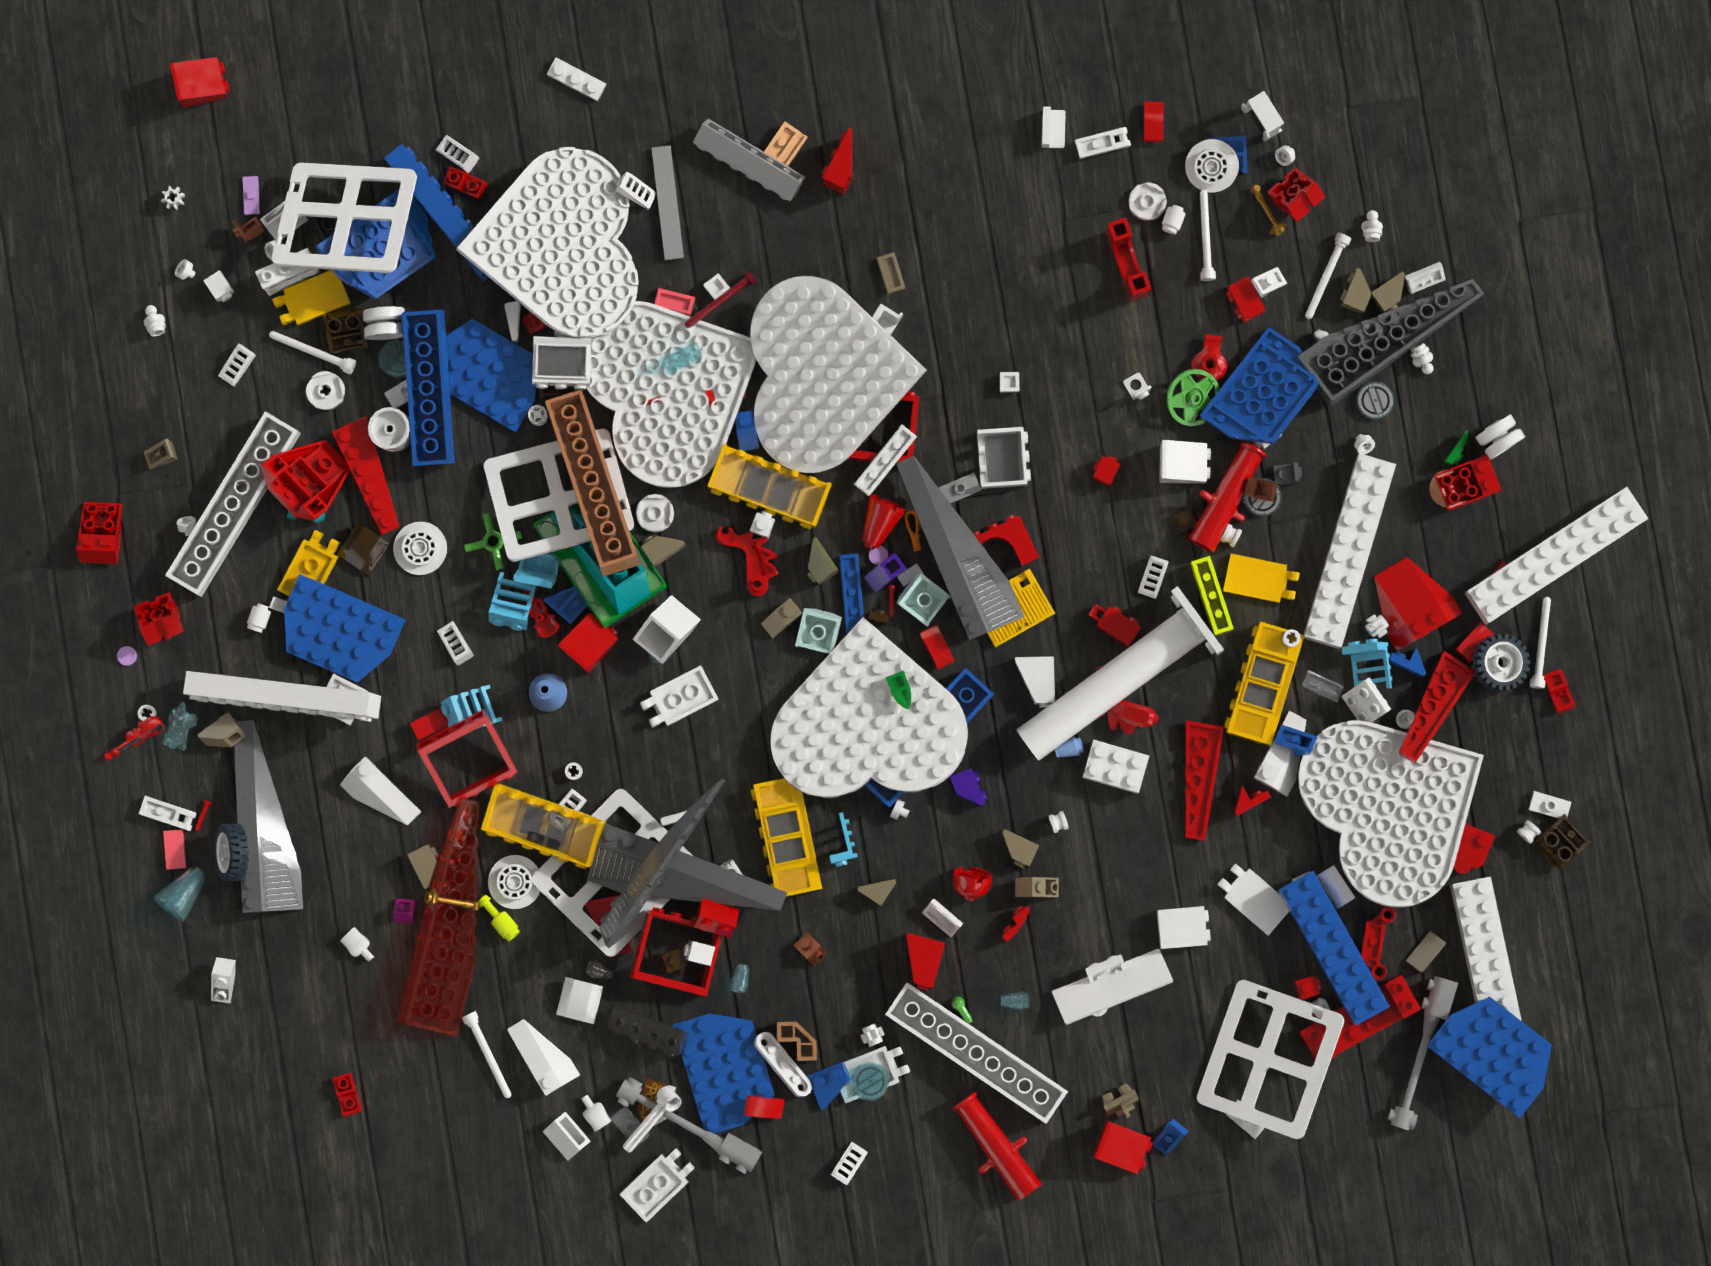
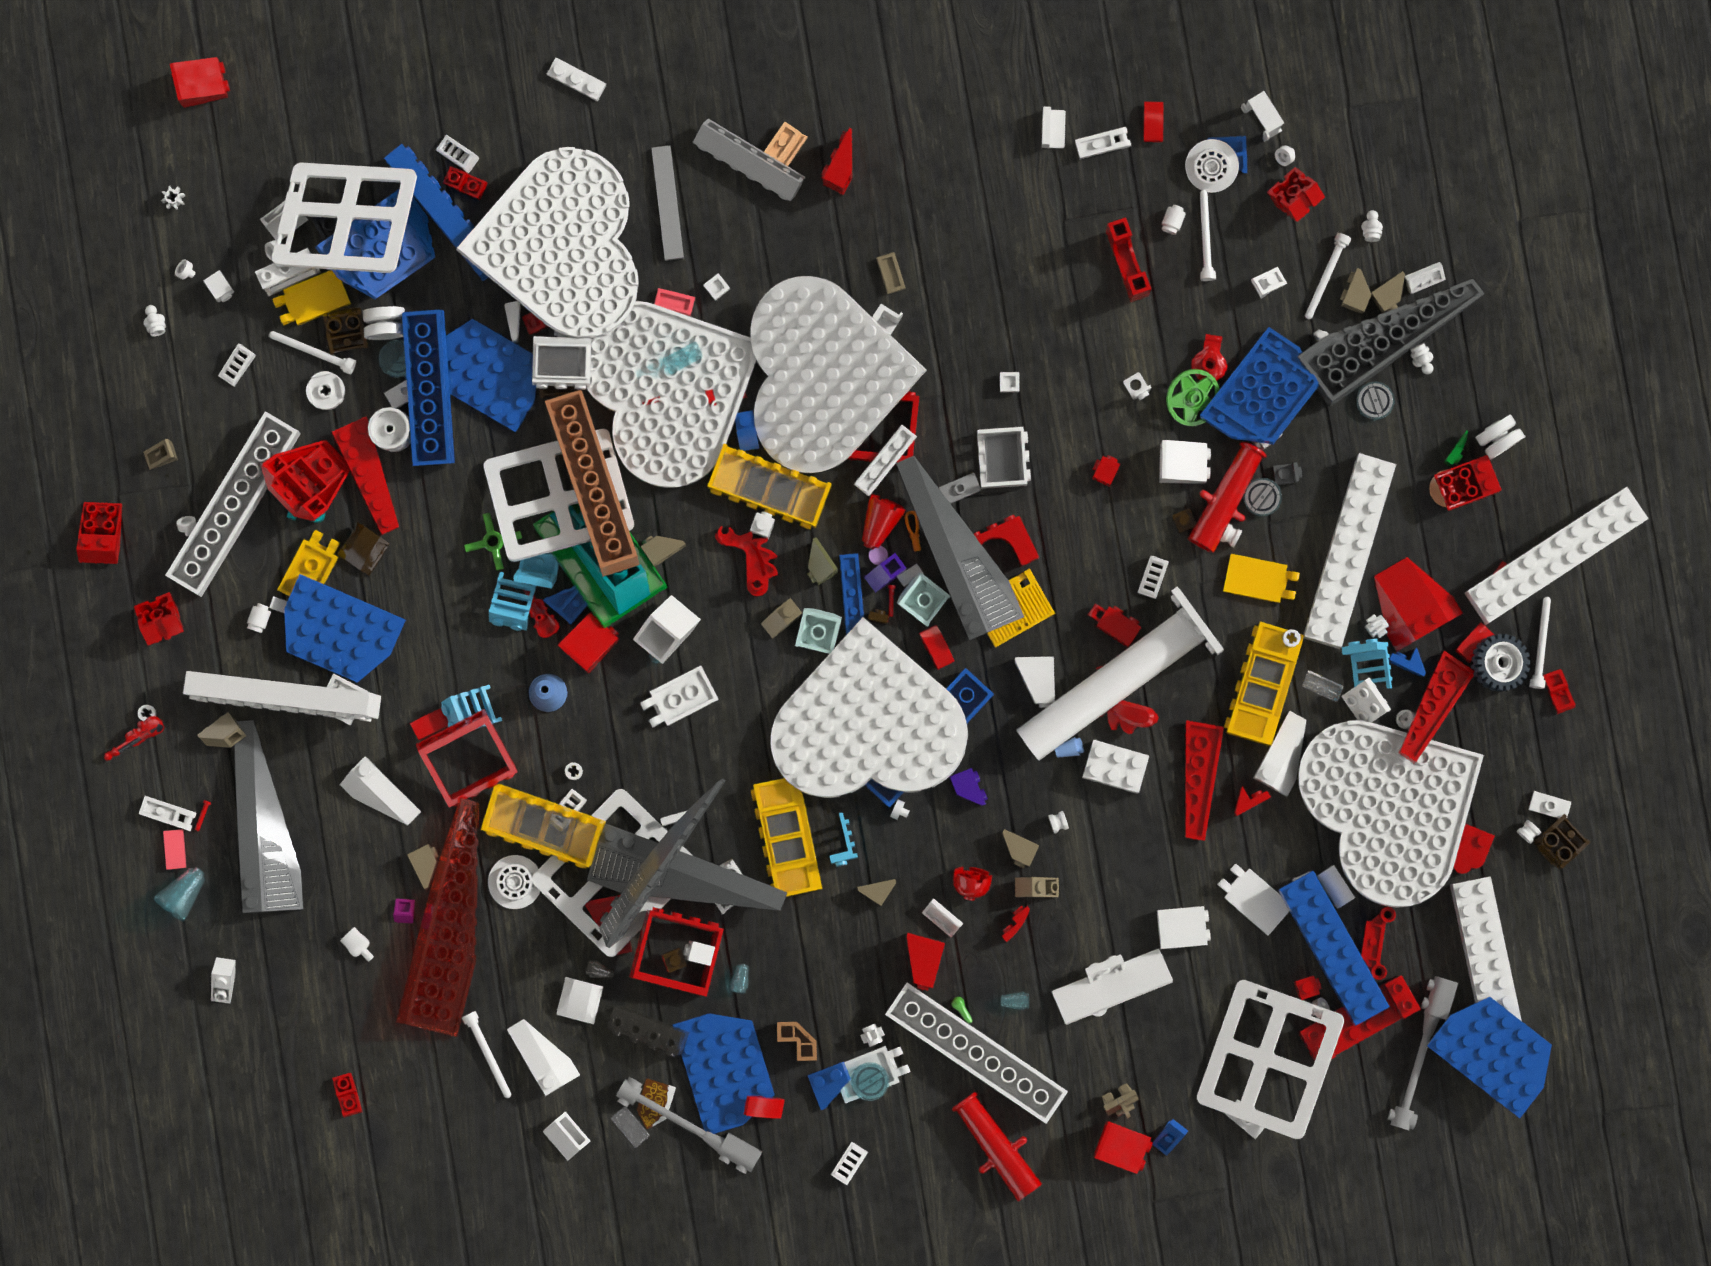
(127, 655): lavender piece -> none
(179, 725): clear light blue animal -> none
(231, 852): black wheel -> none
(249, 230): copper bracket -> none
(251, 195): lavender piece -> none
(420, 548): white wheel -> none
(432, 898): pearl gold piece -> none
(464, 656): white slope -> none
(501, 921): neon yellow piece -> none
(535, 413): white wheel -> none
(543, 840): black sticker -> none
(595, 1114): white piece -> none
(627, 192): white slope -> none
(655, 513): white tile -> none
(656, 1185): white tile -> none
(667, 1101): white axle -> none
(716, 918): red brick -> none
(720, 300): dark red bar -> none
(783, 1064): white plate -> none
(810, 949): copper bracket -> none
(900, 689): green plate -> none
(1147, 201): white tile -> none
(1211, 596): neon yellow brick -> none
(1245, 300): red brick -> none
(1261, 489): copper bracket -> none
(1277, 228): pearl gold piece -> none
(1296, 740): blue slope -> none
(1364, 444): white tile -> none
(1425, 952): dark tan slope -> none

